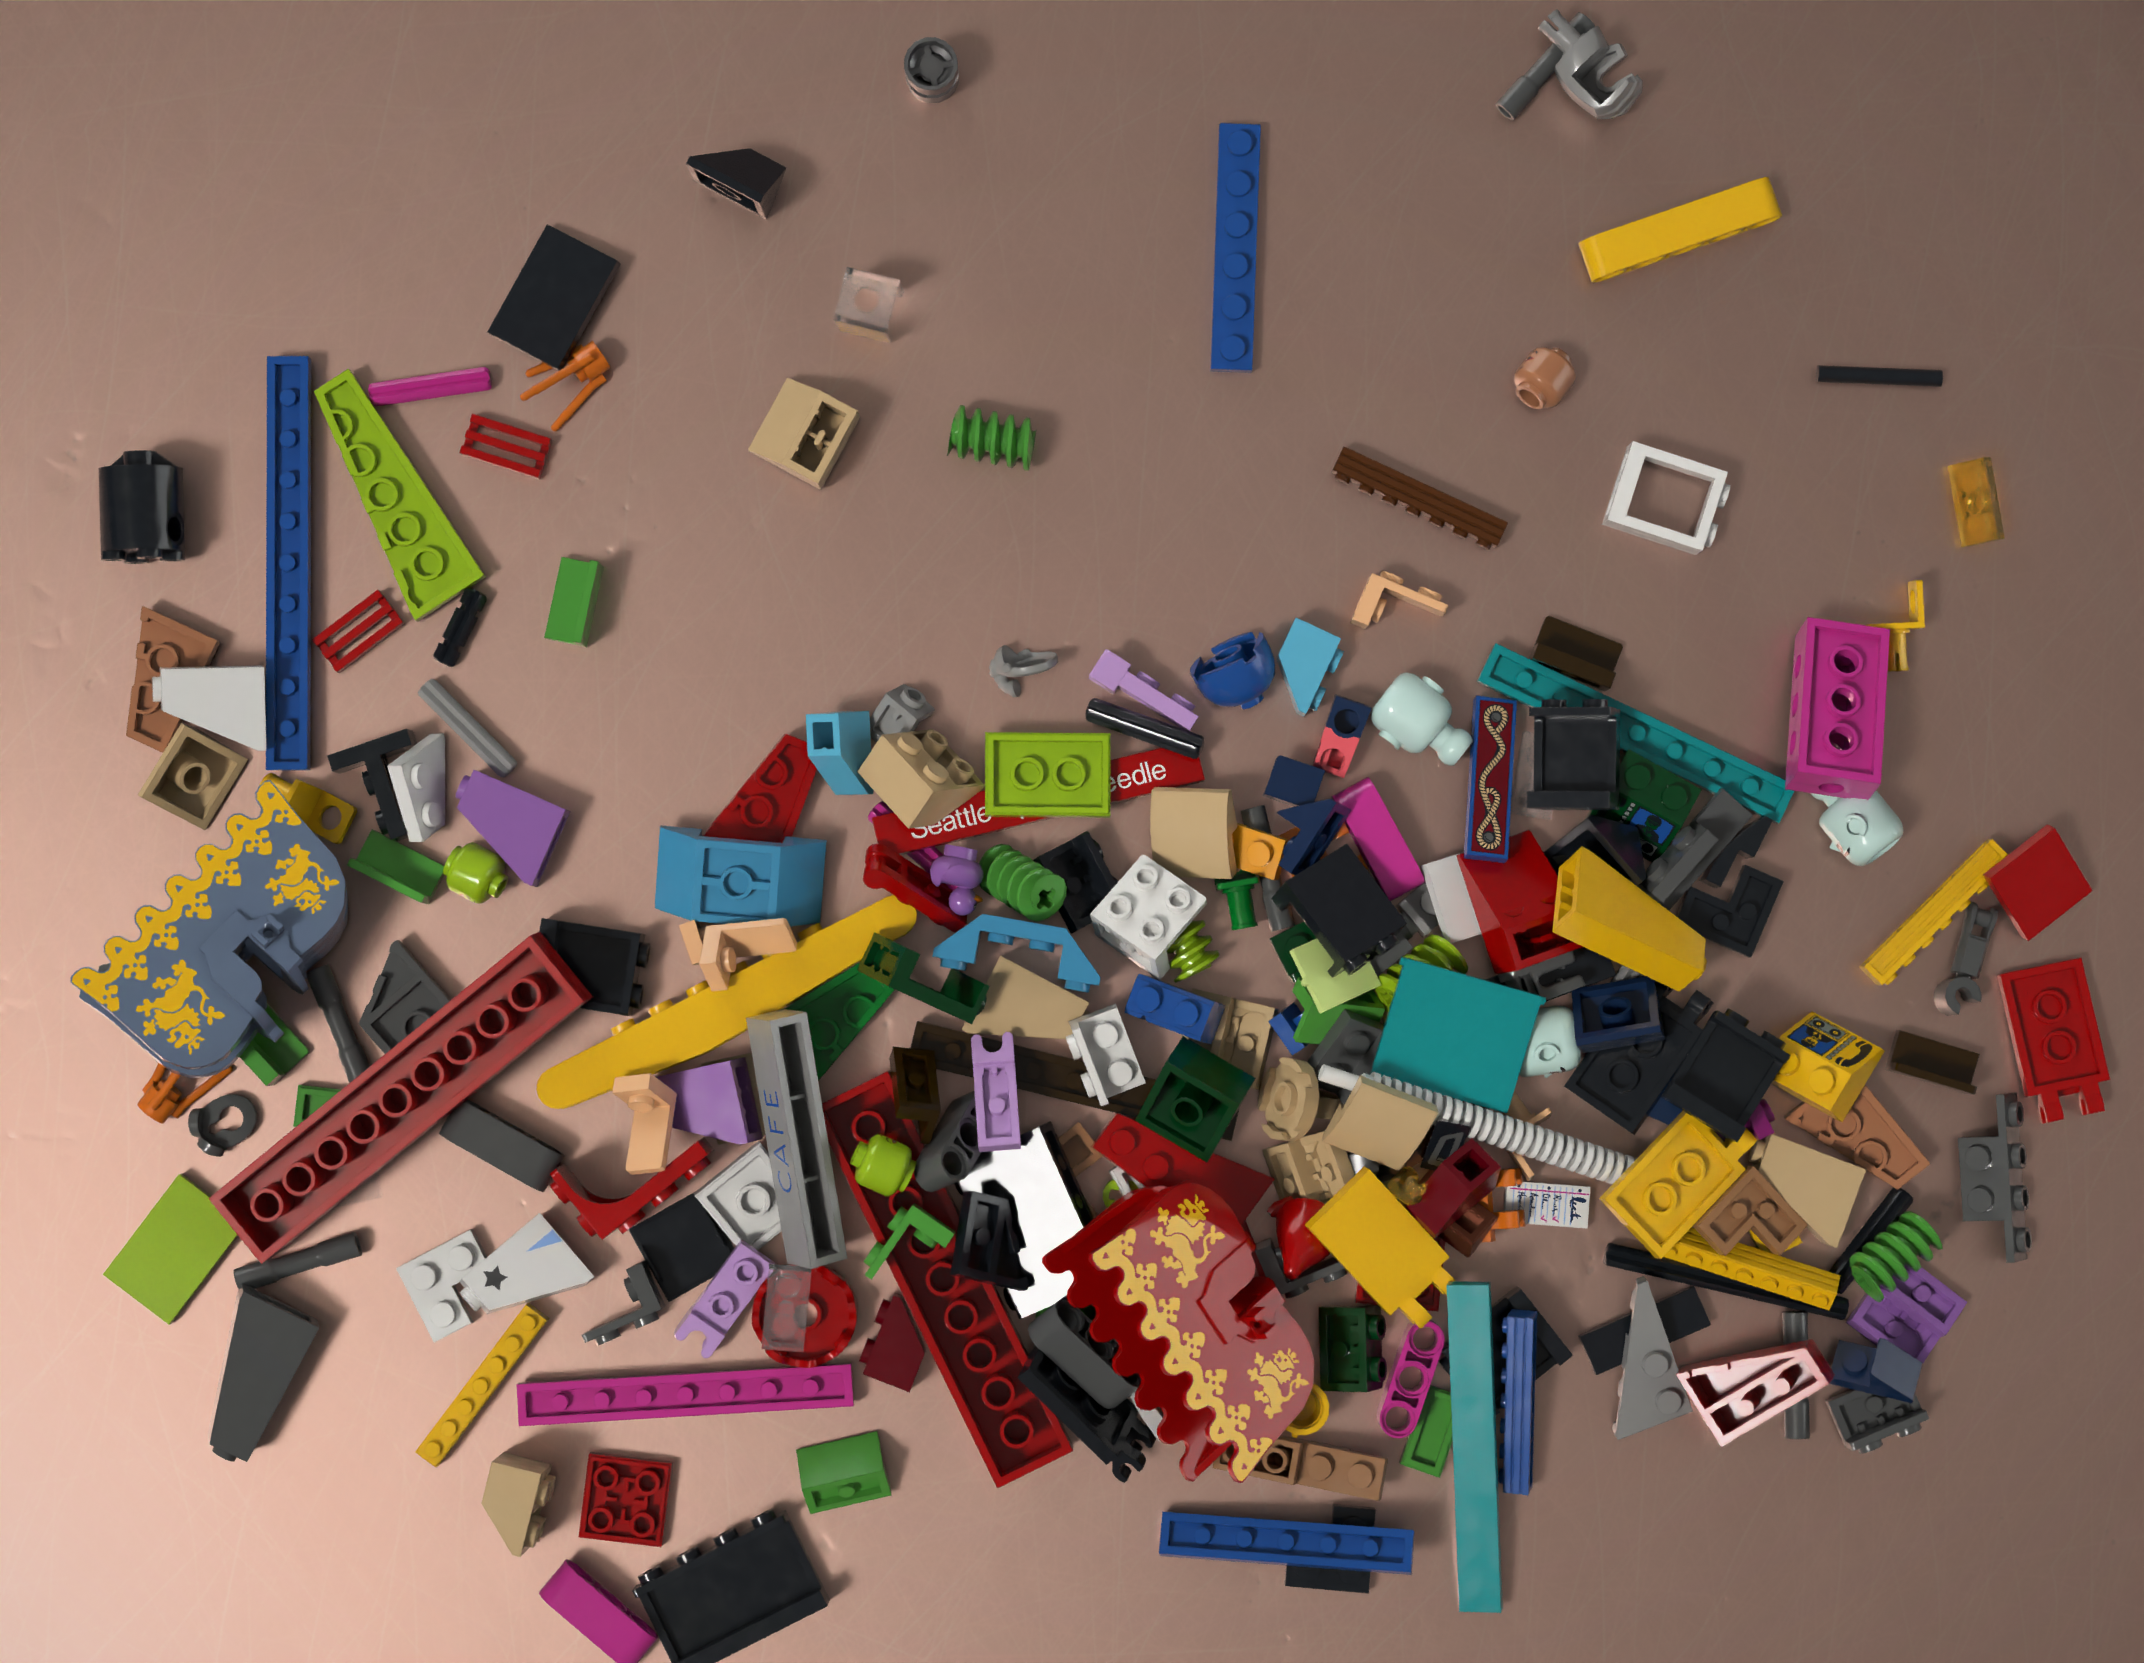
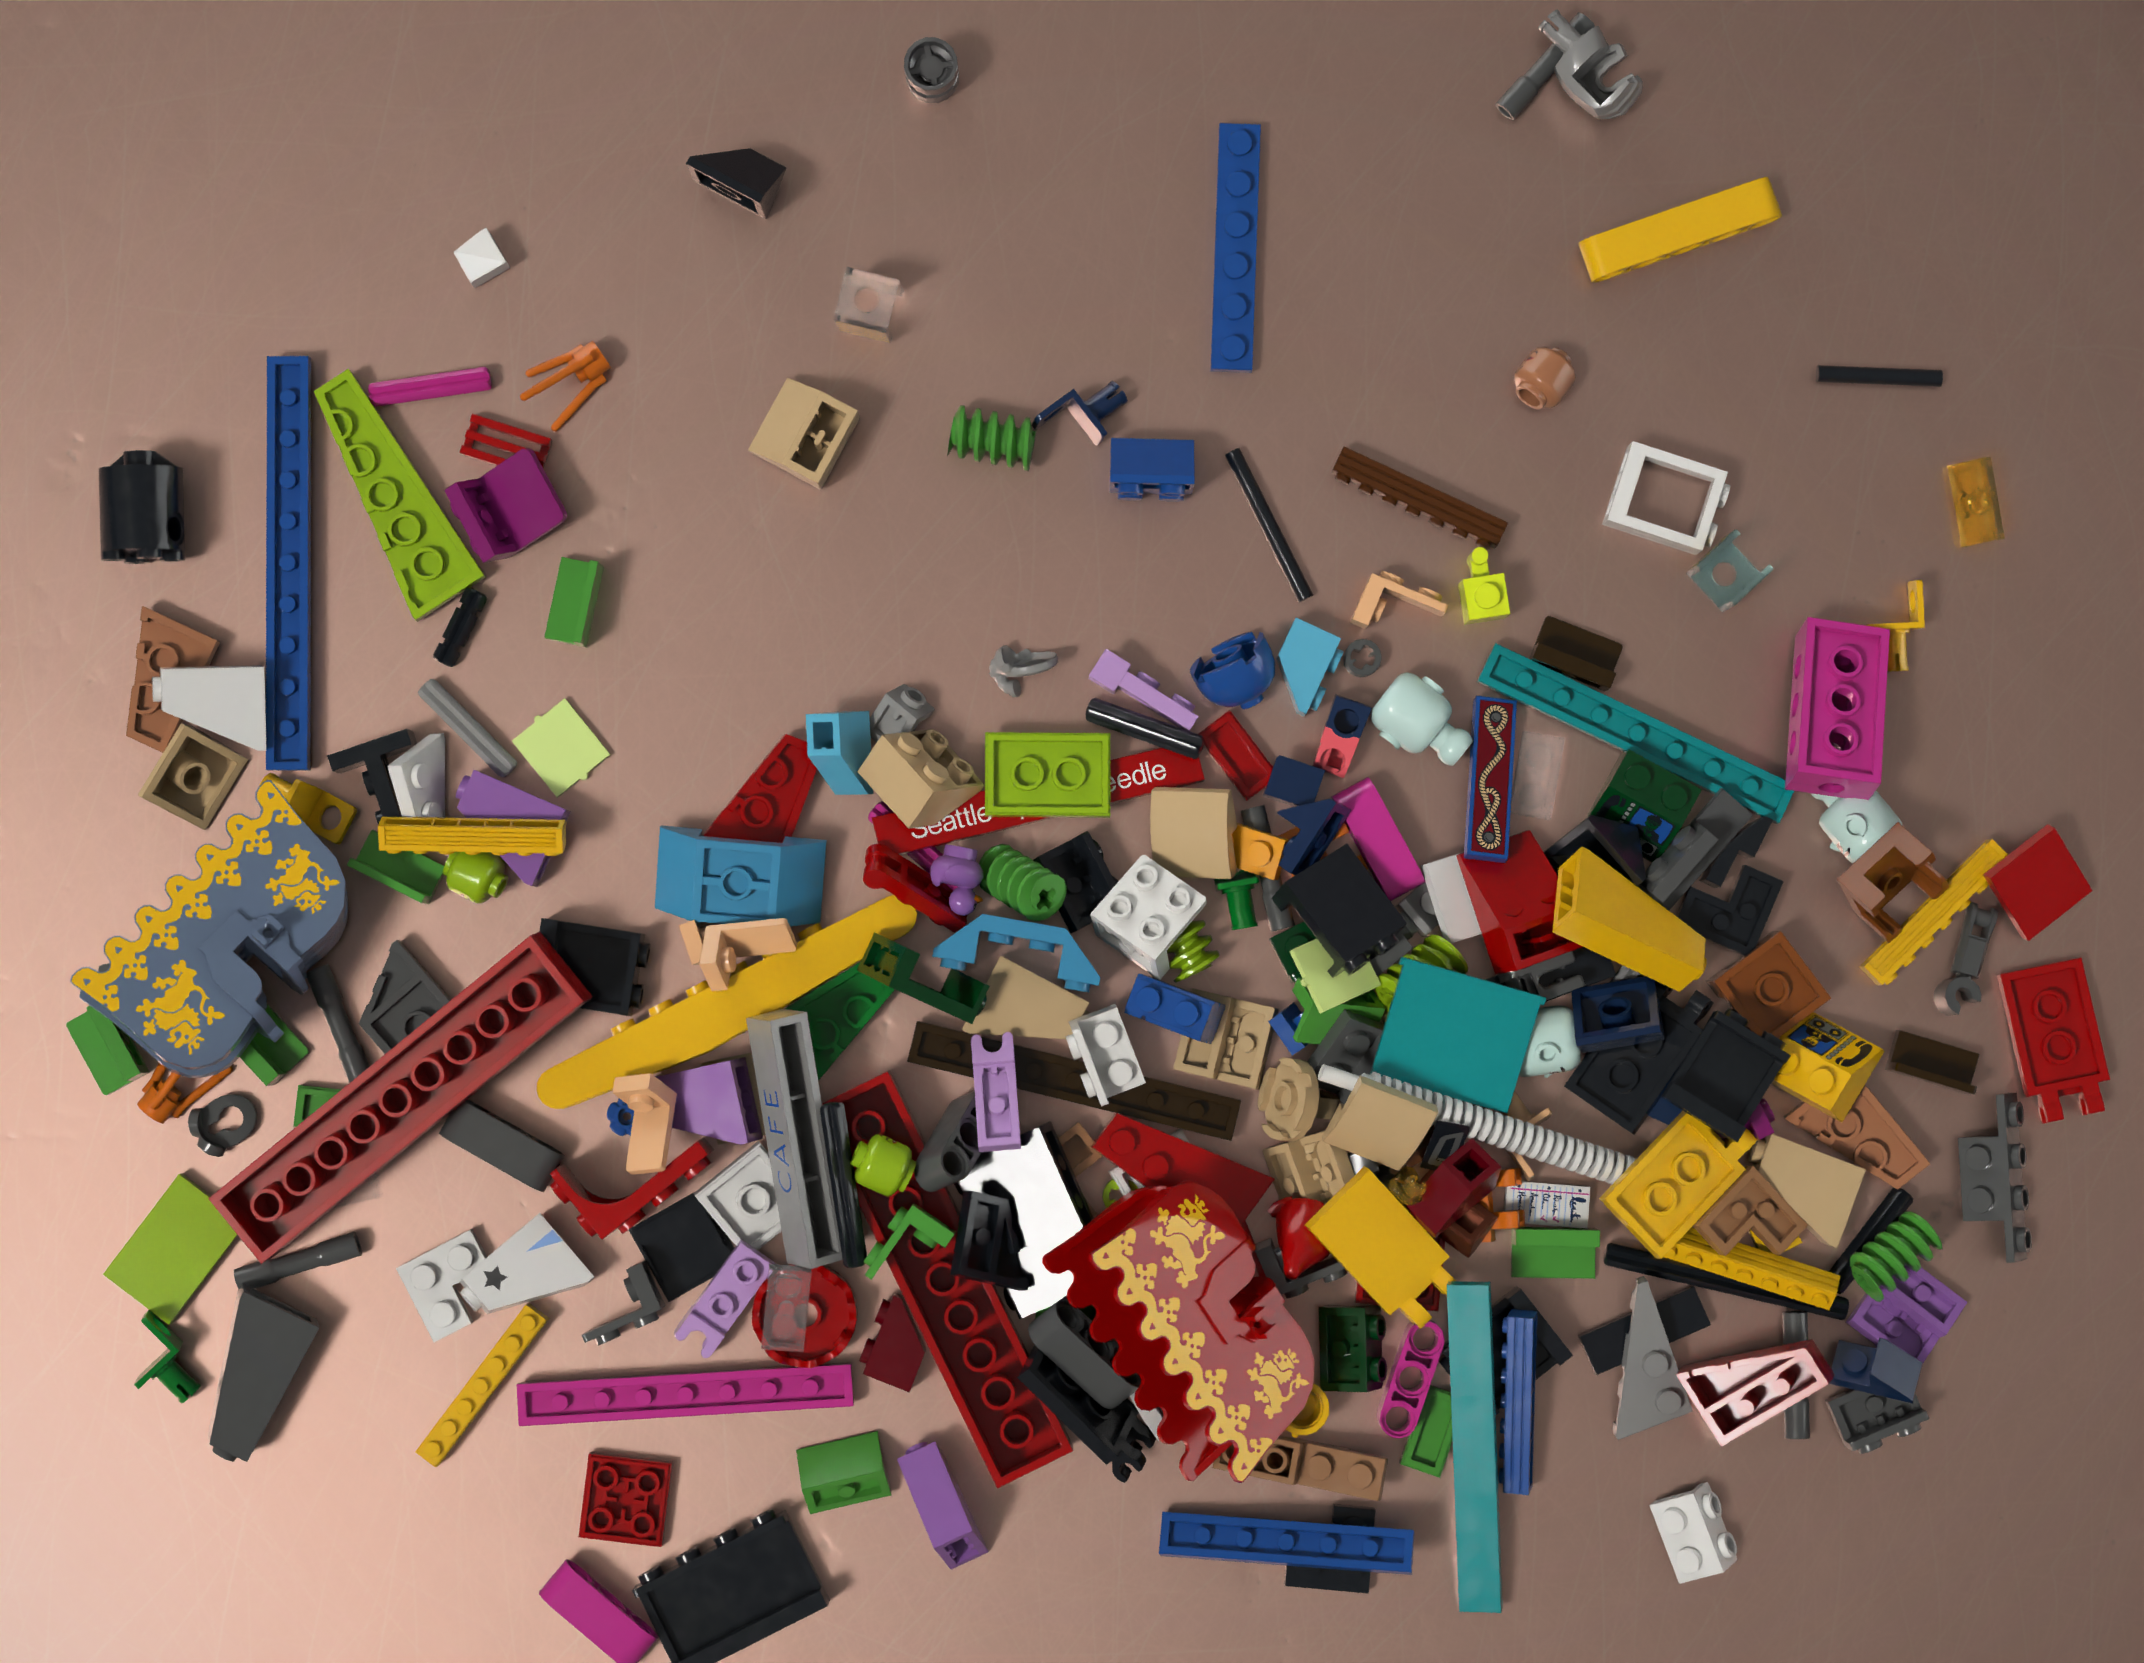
(106, 1051): none -> bright green panel
(165, 1366): none -> green bracket
(343, 622): red tile -> none
(472, 835): none -> yellow piece
(481, 258): none -> white slope
(507, 506): none -> magenta bracket
(514, 1499): tan slope -> none
(554, 298): black tile -> none
(561, 747): none -> yellowish green piece
(615, 1115): none -> blue plate
(843, 1184): none -> black axle
(916, 1088): dark brown panel -> none
(941, 1505): none -> medium lavender slope
(1087, 412): none -> dark blue bracket
(1152, 468): none -> blue slope
(1194, 1099): dark green slope -> none
(1237, 755): none -> red tile
(1269, 525): none -> black bar
(1367, 669): none -> dark grey bush
(1482, 595): none -> neon yellow brick
(1553, 1252): none -> bright green panel
(1575, 756): black panel -> none
(1694, 1533): none -> white bracket
(1746, 574): none -> clear light blue piece
(1770, 987): none -> dark orange panel
(1884, 872): none -> dark orange panel

